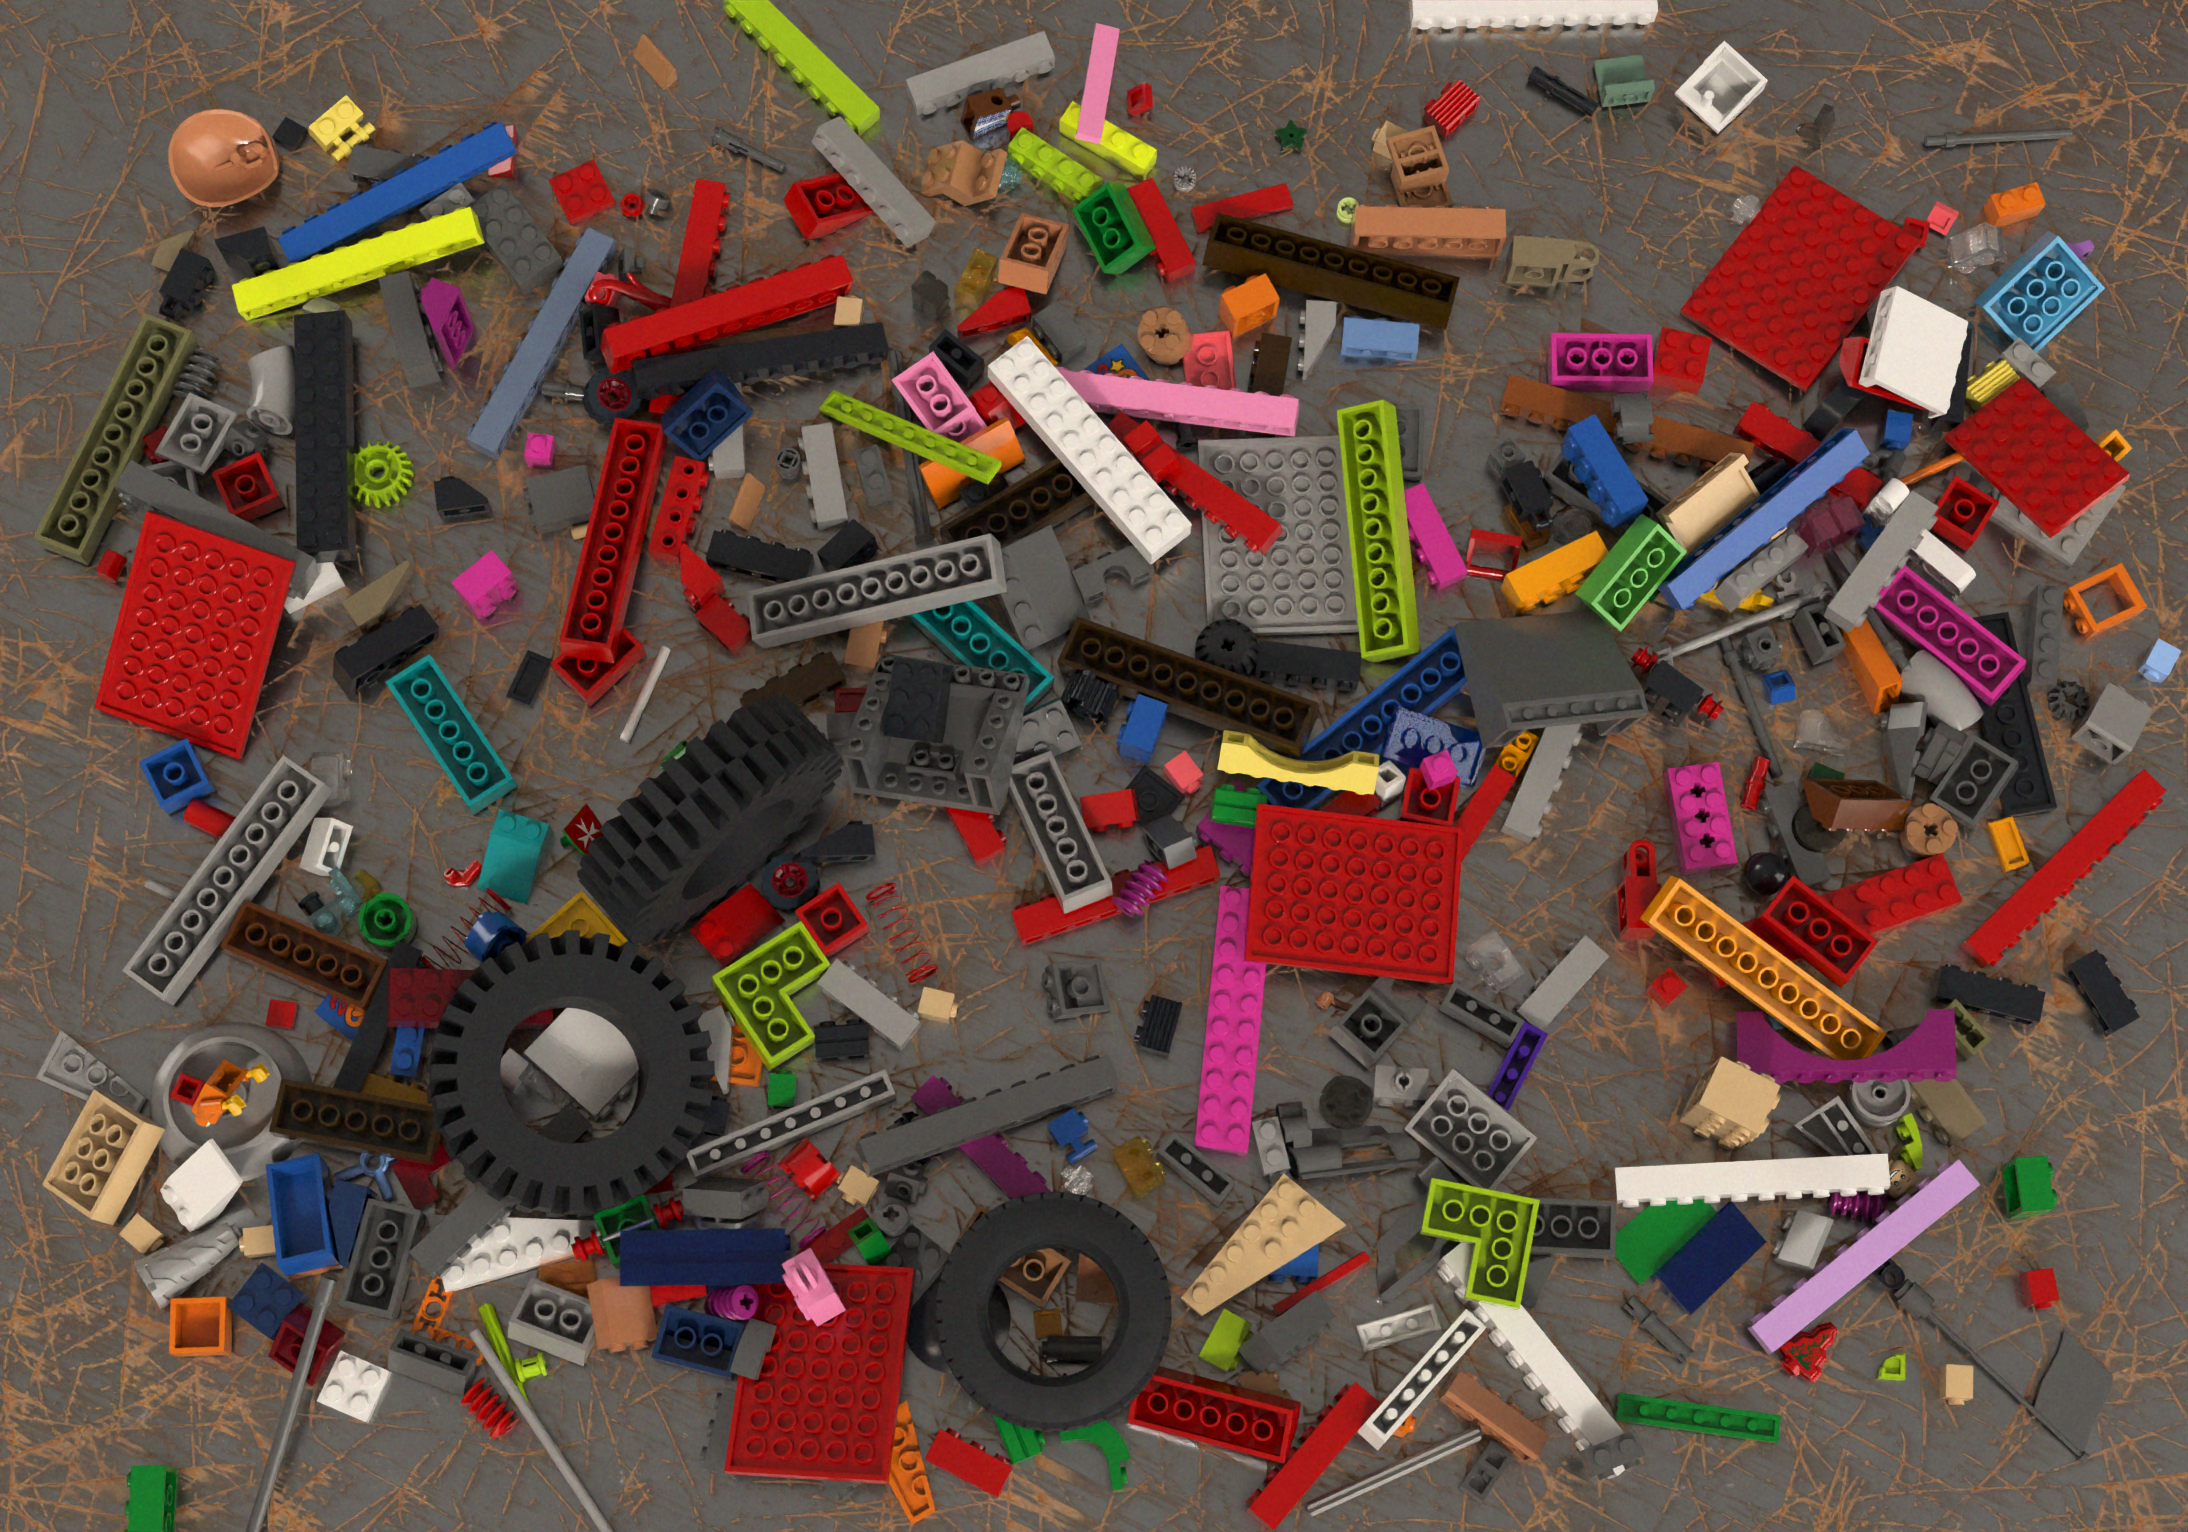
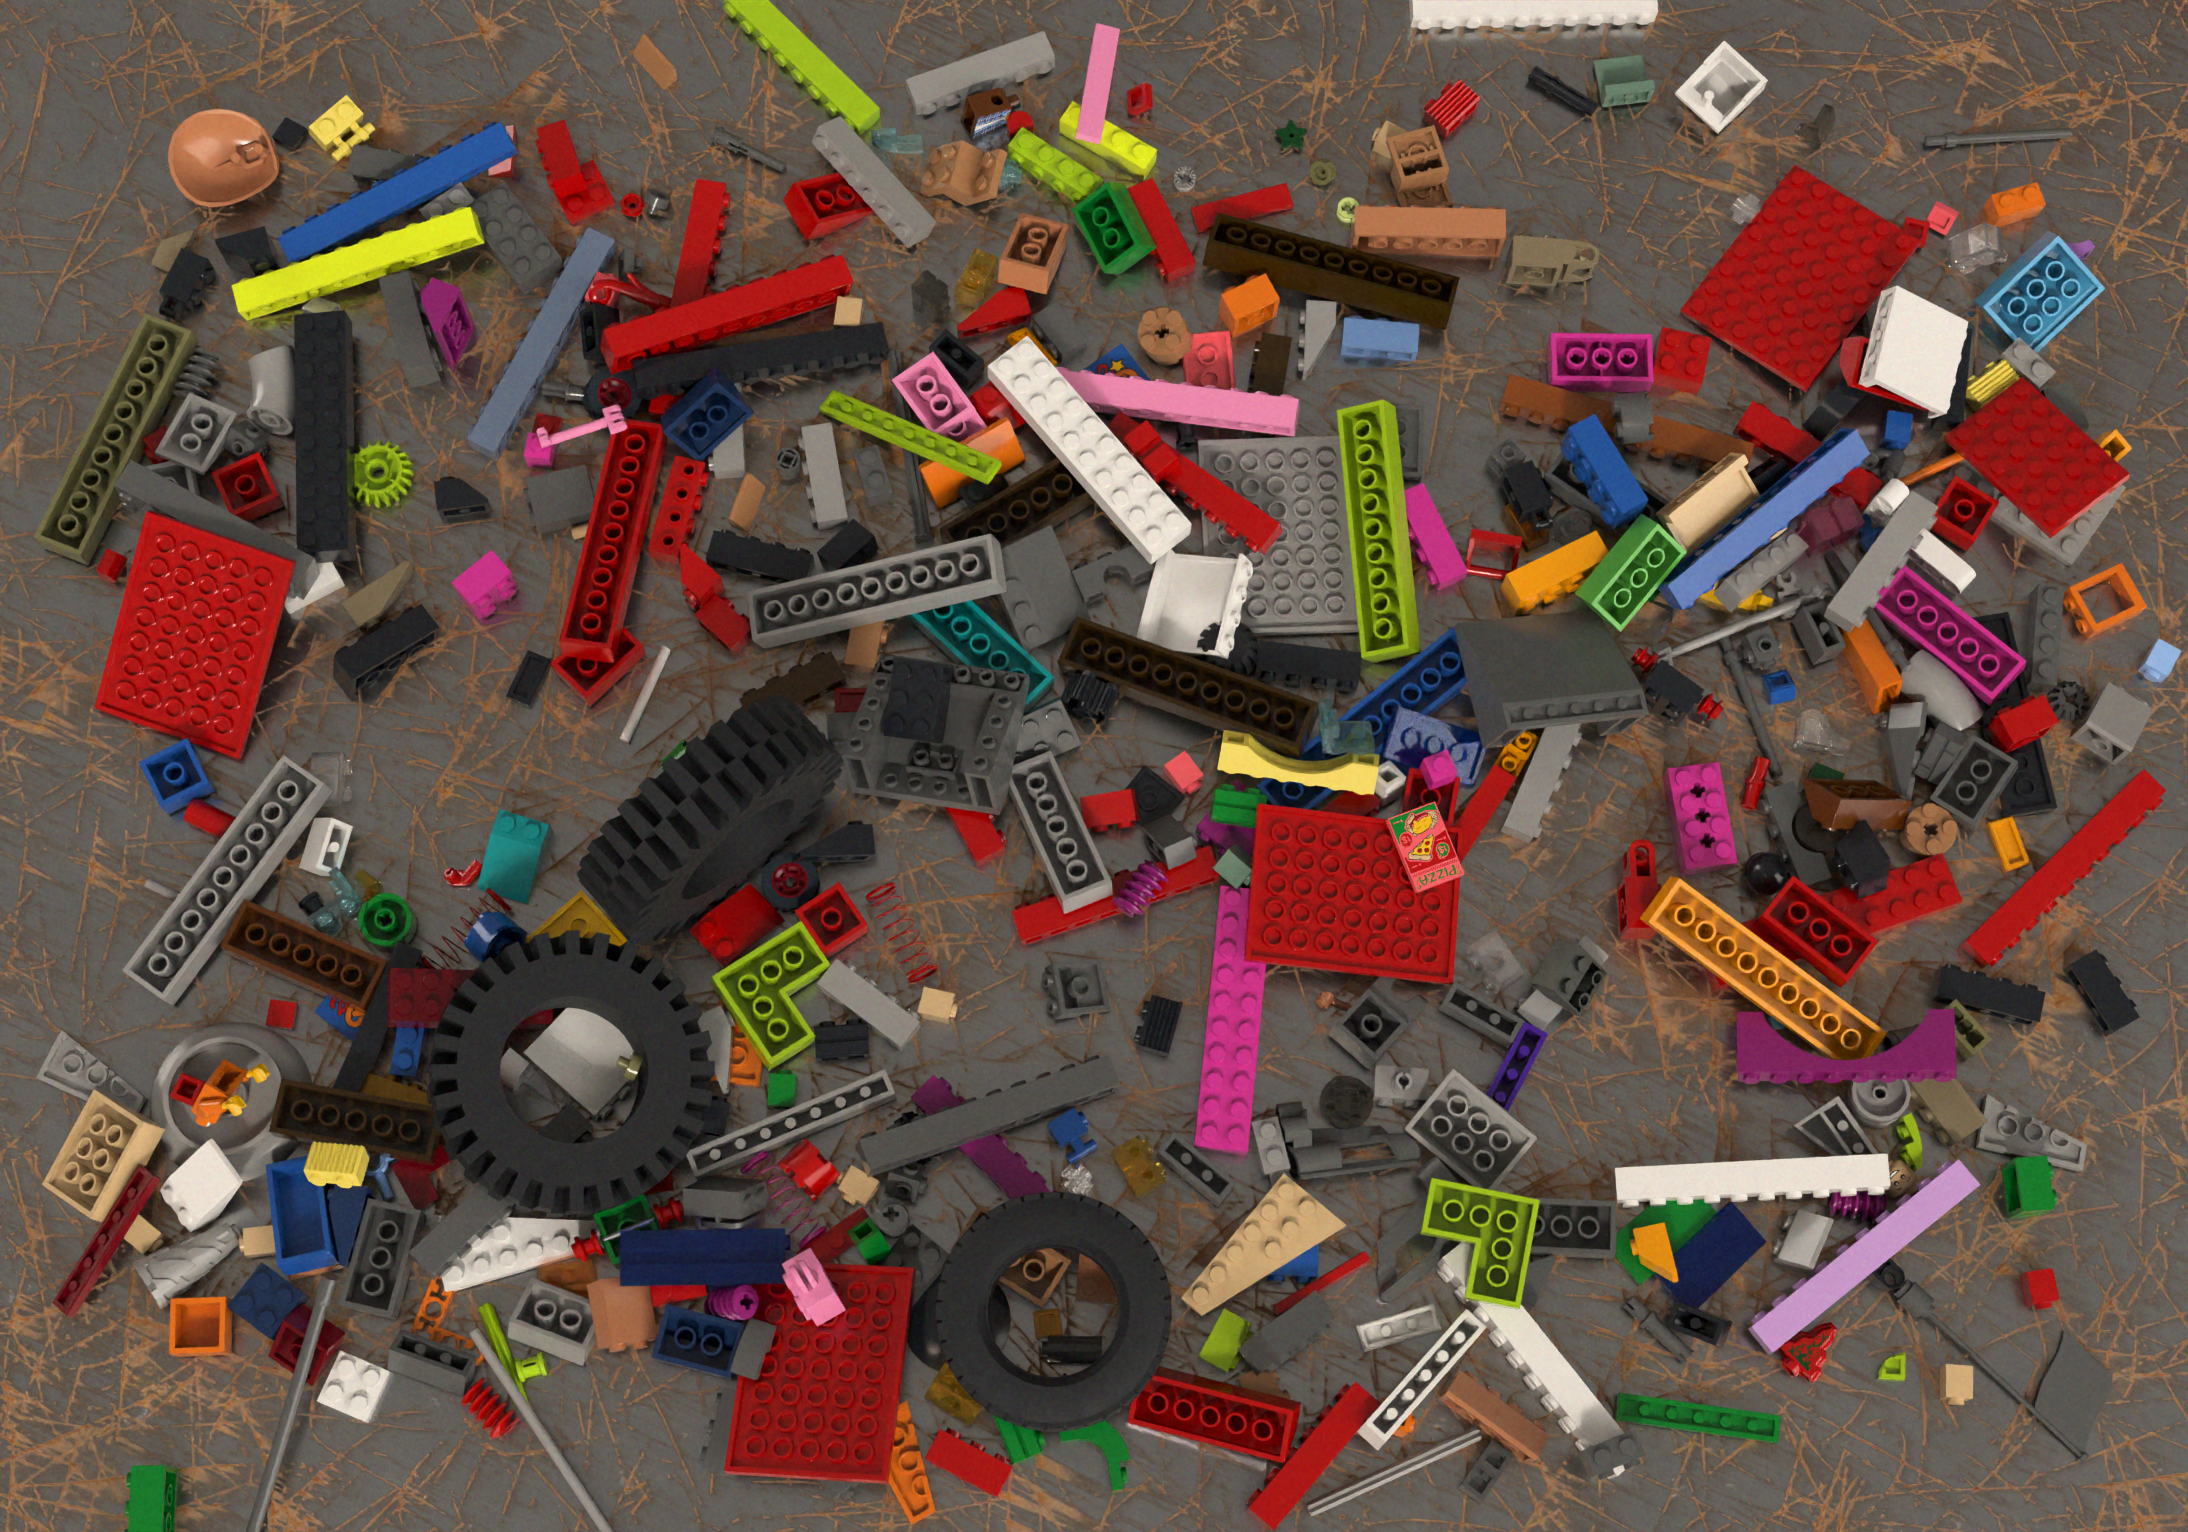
(106, 1240): none -> dark red tile
(336, 1164): none -> light yellow brick
(451, 734): teal brick -> none
(551, 423): none -> red plate
(560, 159): none -> red brick
(581, 830): red shield -> none
(612, 419): none -> bright pink hinge
(630, 1065): none -> olive tile
(889, 141): none -> clear light blue slope
(952, 1397): none -> clear yellow brick
(1143, 728): blue brick -> none
(1189, 596): none -> white panel
(1235, 866): none -> sand green brick
(1322, 171): none -> olive tile
(1343, 736): none -> clear light blue bracket
(1425, 847): none -> tile
(1569, 976): none -> pearl dark grey slope
(1654, 1250): none -> light orange slope
(1666, 988): red brick -> none
(1699, 1323): none -> black slope
(1731, 1104): tan brick -> none
(1862, 861): none -> black slope
(2021, 724): none -> red brick
(2023, 1136): none -> light grey wing

